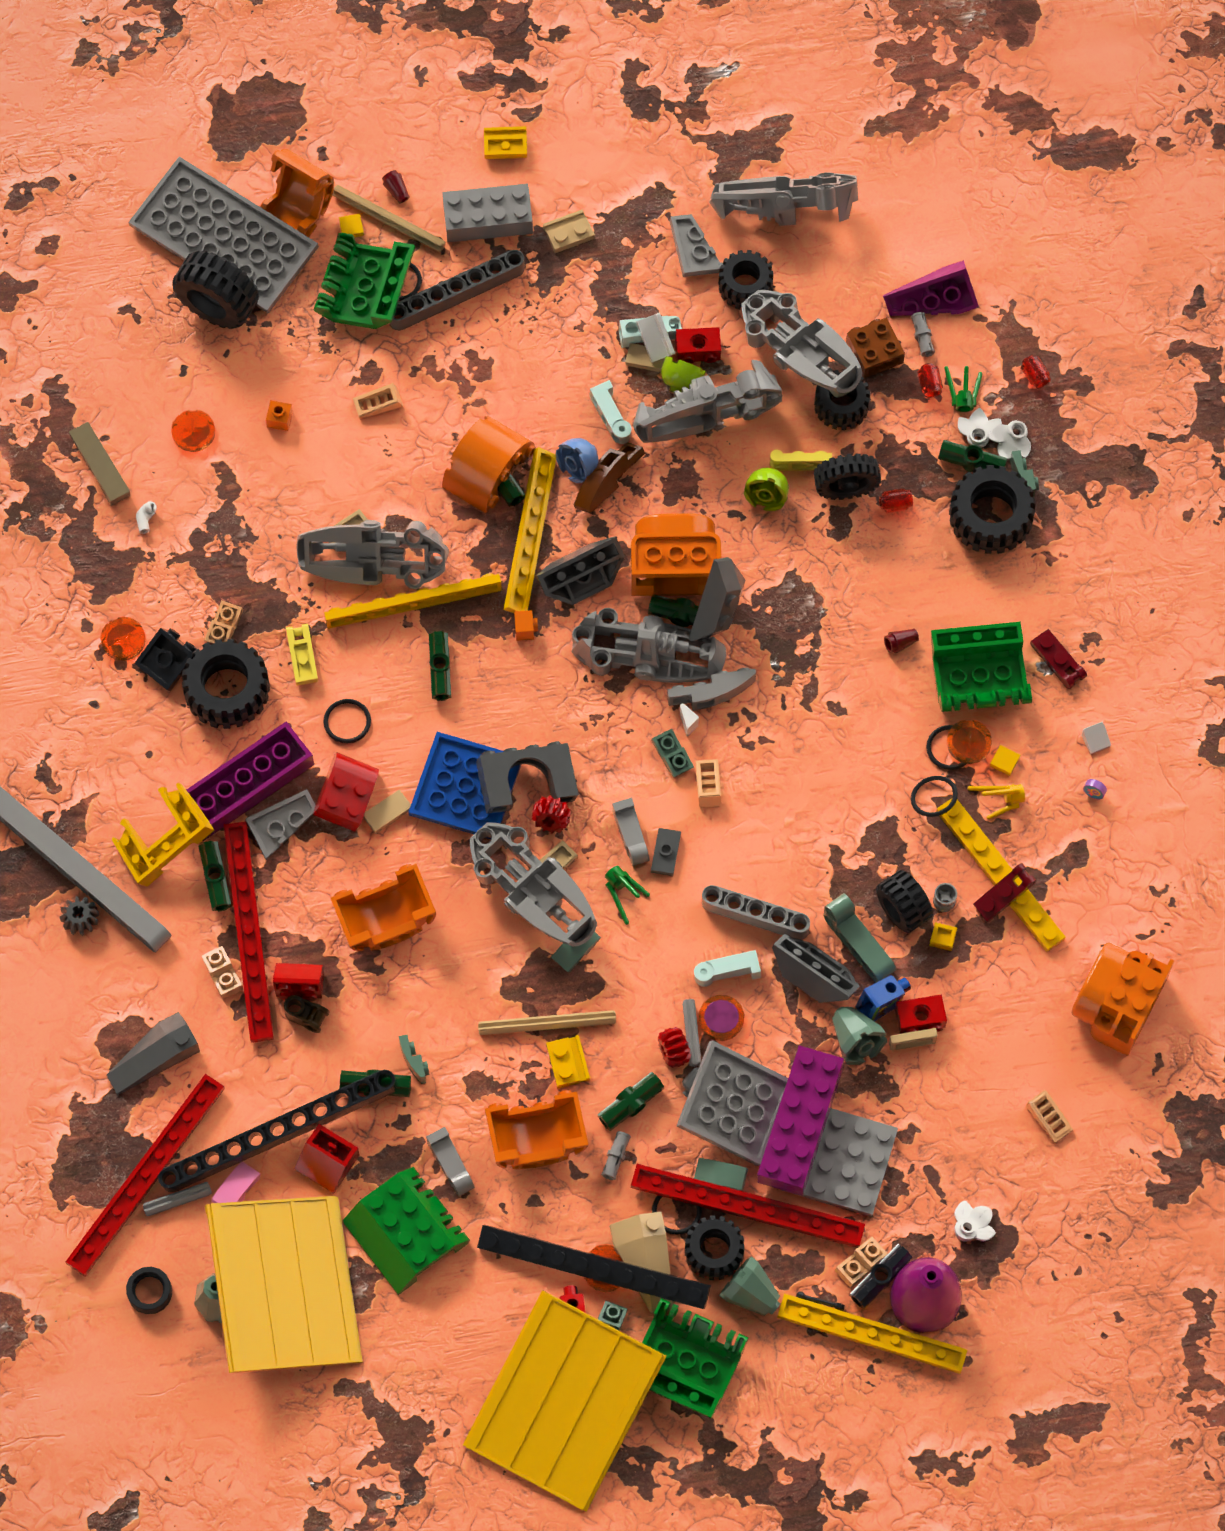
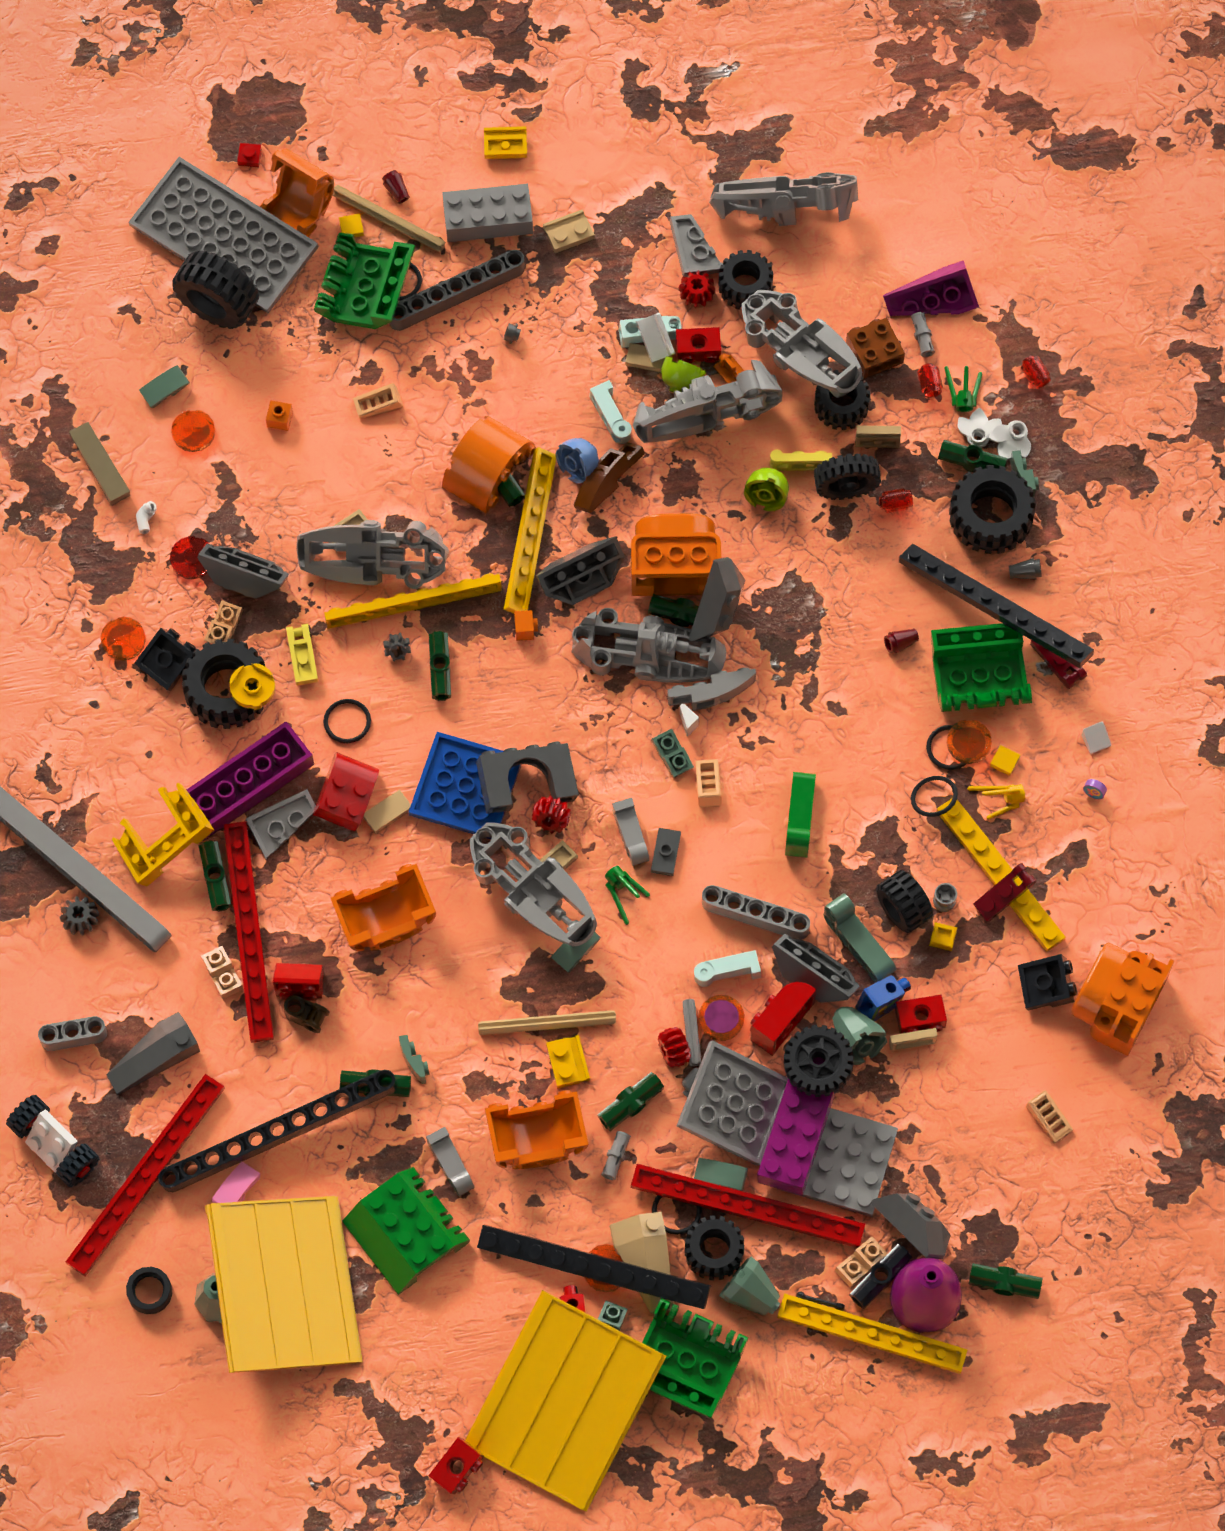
(52, 1141): none -> plate
(83, 1037): none -> light grey beam
(164, 385): none -> sand green slope
(177, 1199): light grey axle -> none
(185, 557): none -> clear red tile
(241, 570): none -> dark grey wedge
(249, 155): none -> red plate
(249, 674): none -> yellow plate
(326, 1158): red slope -> none
(397, 647): none -> dark grey gear
(444, 1473): none -> red brick
(512, 333): none -> dark grey plate
(697, 289): none -> red gear
(728, 368): none -> orange hinge
(781, 1015): none -> red brick
(800, 814): none -> green beam
(818, 1043): none -> black wheel
(878, 436): none -> tan plate
(915, 1223): none -> dark grey wedge
(975, 1220): white plate -> none
(996, 606): none -> black plate
(1005, 1281): none -> dark green piece
(1026, 570): none -> dark grey cone
(1047, 982): none -> black plate

